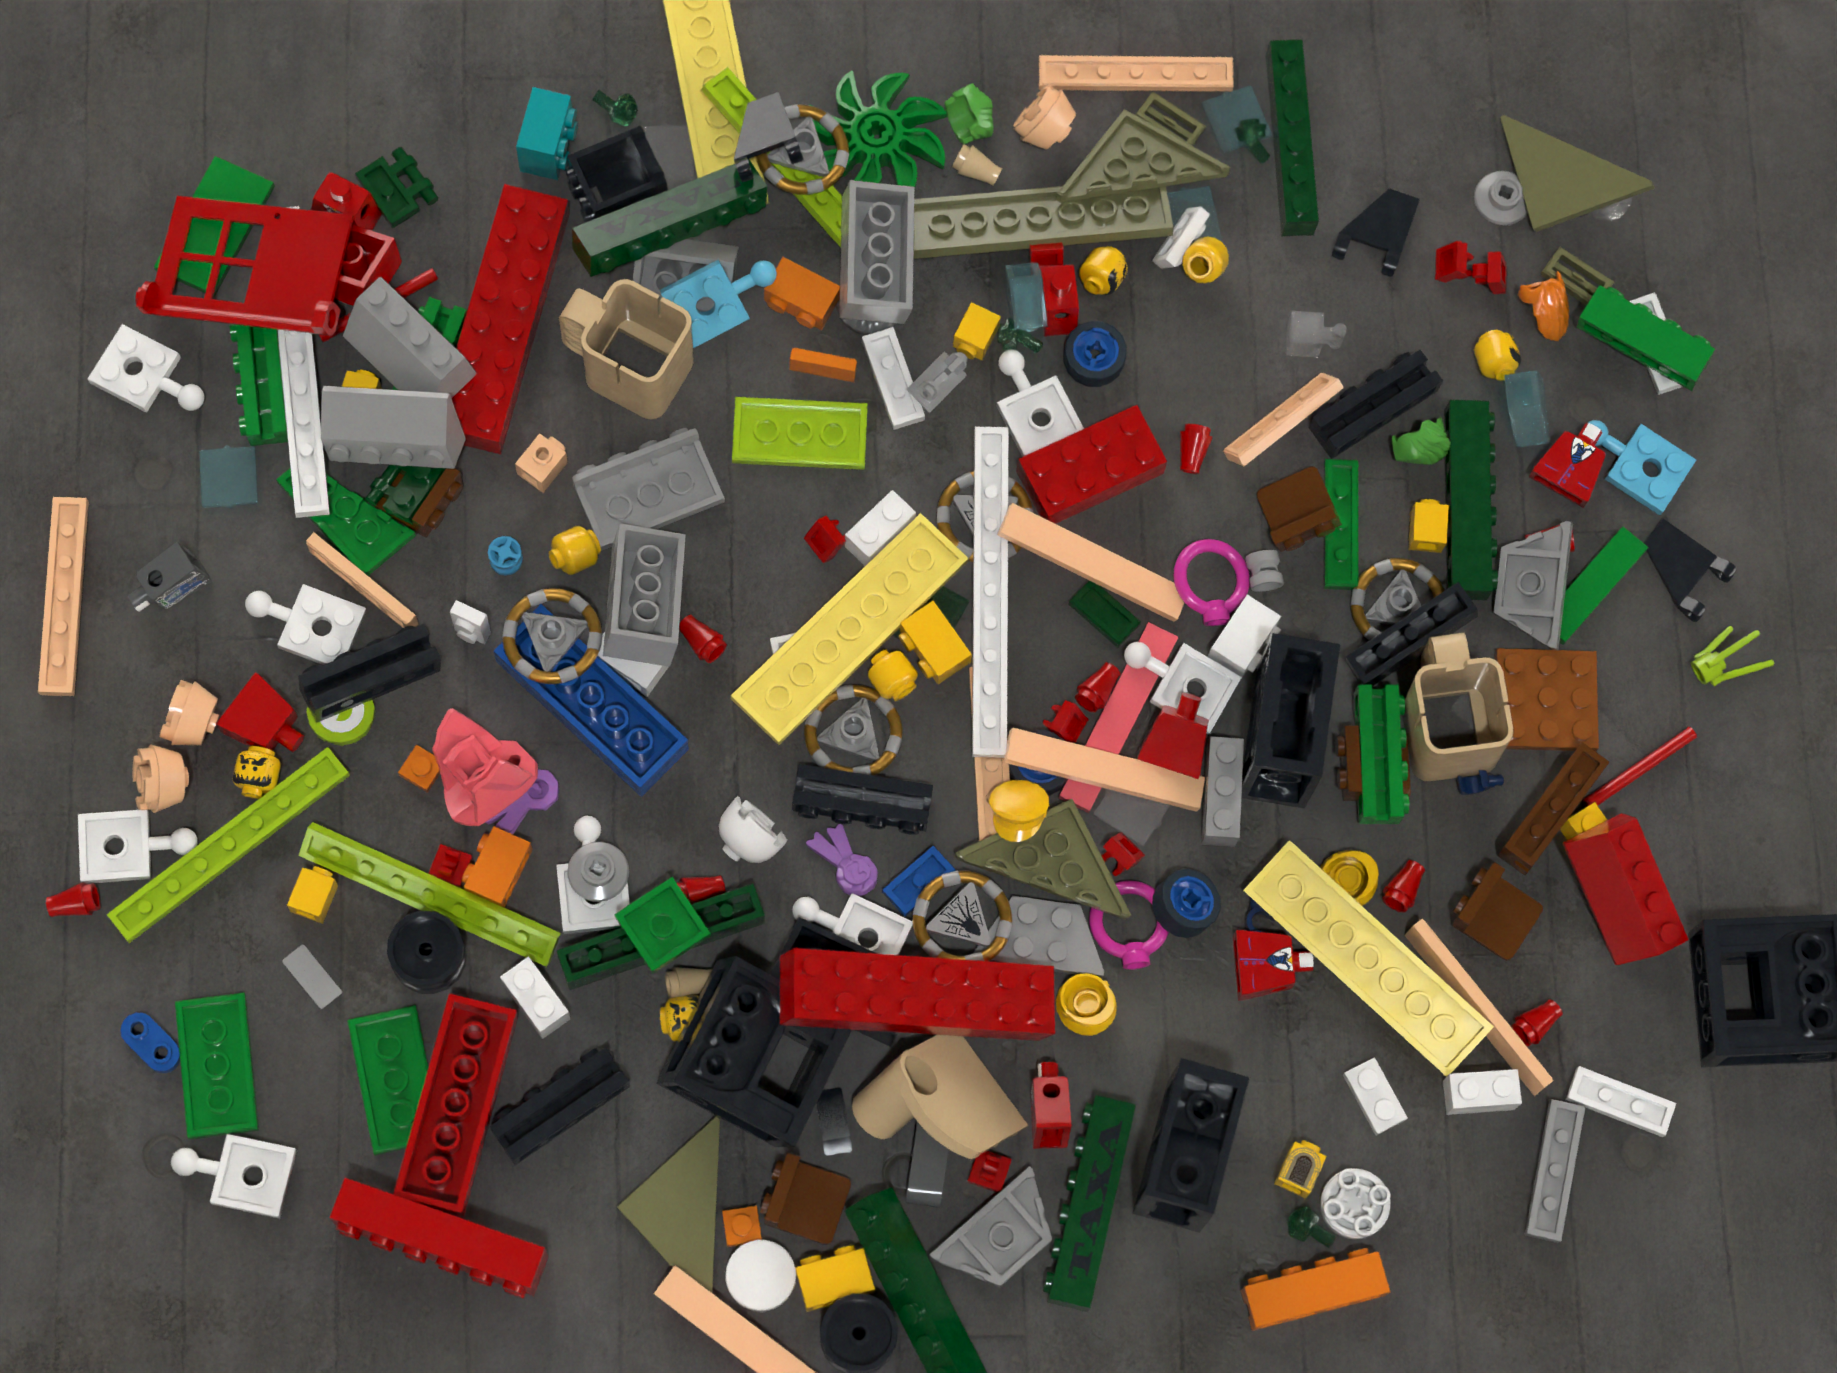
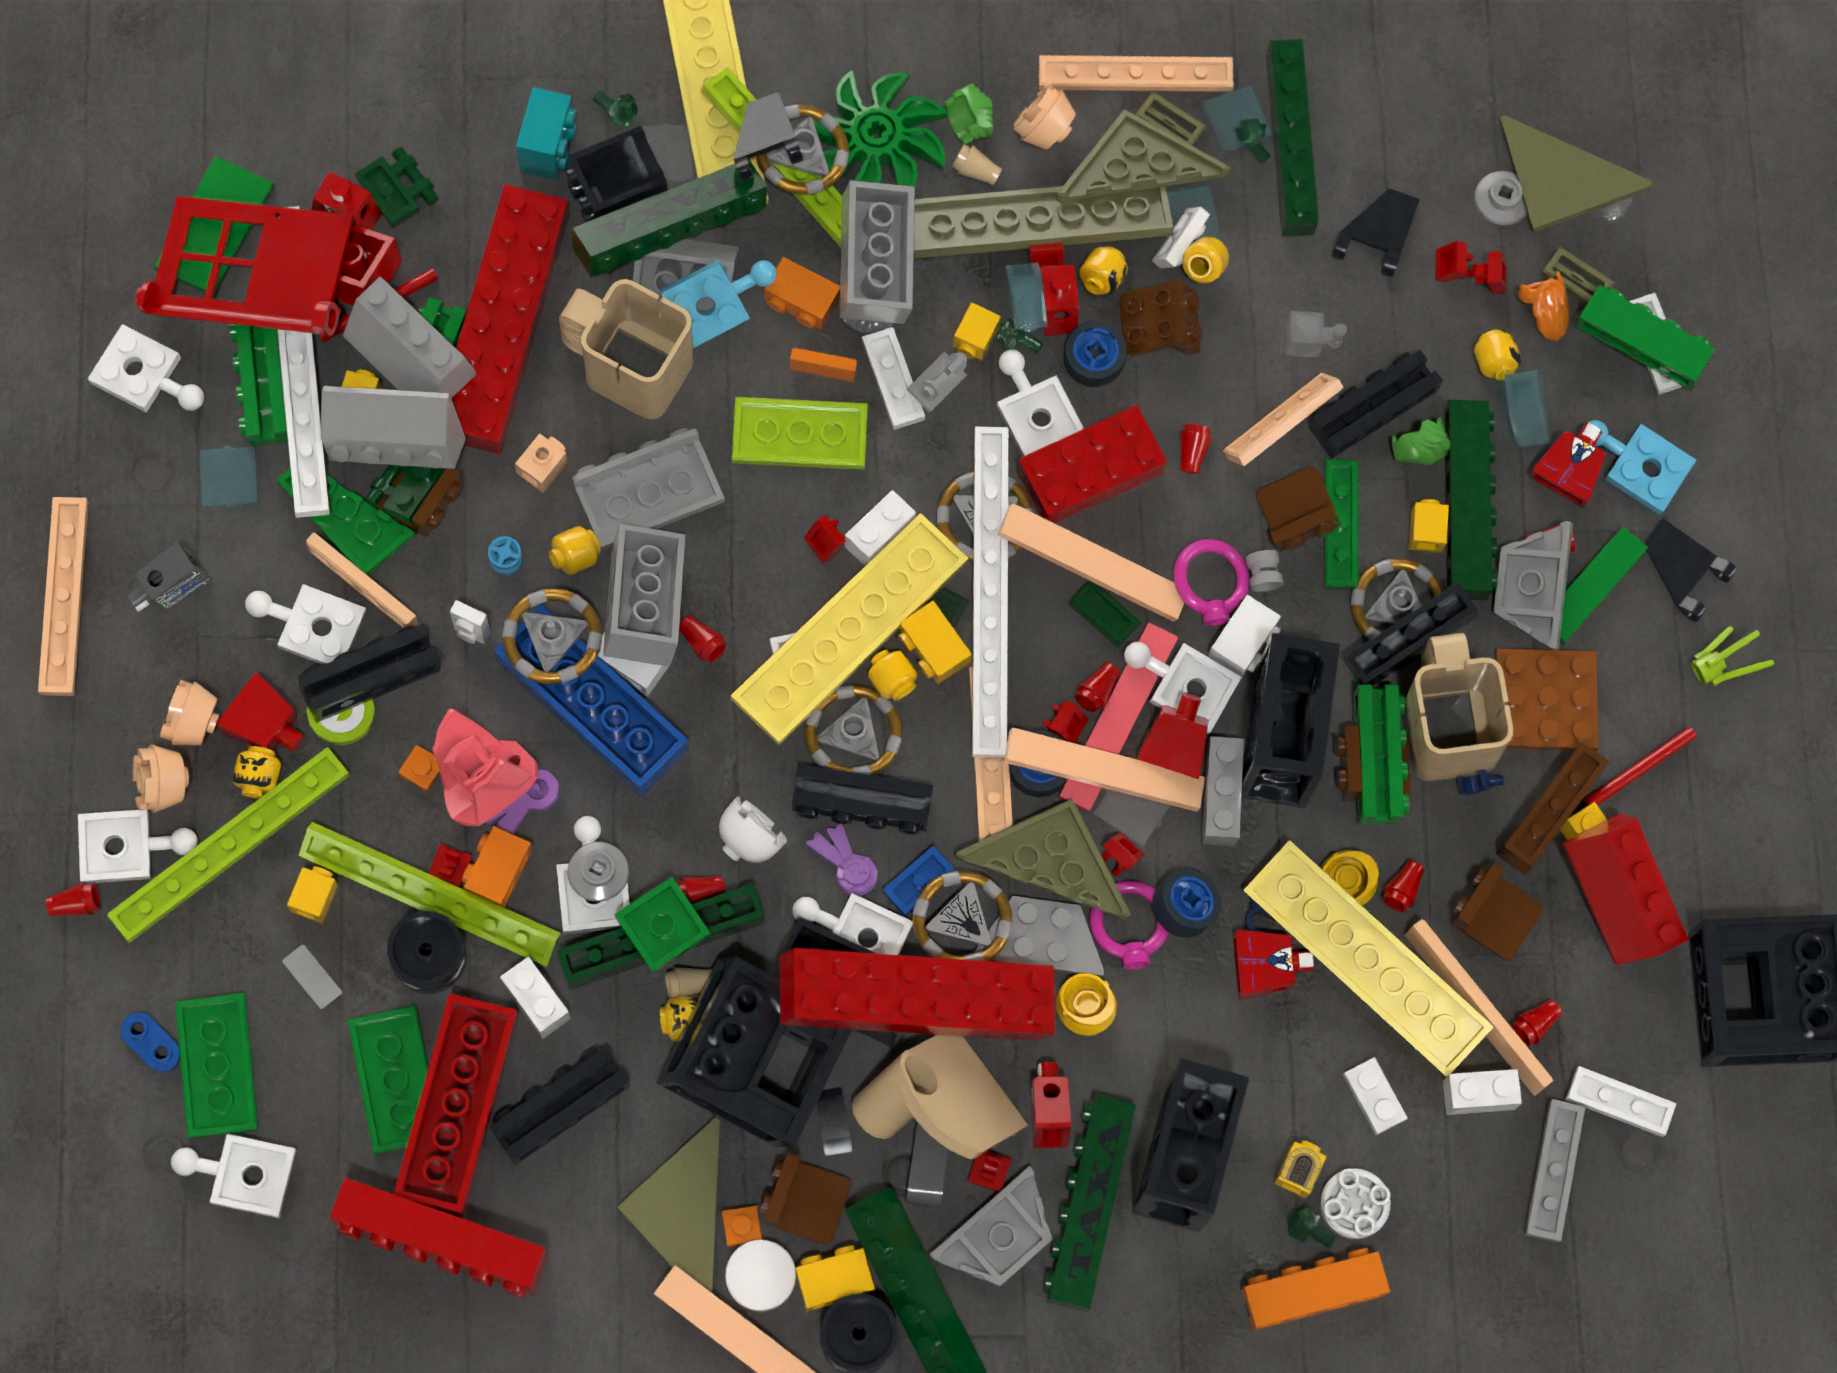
(1018, 809): yellow piece -> none
(1161, 319): none -> reddish brown bracket

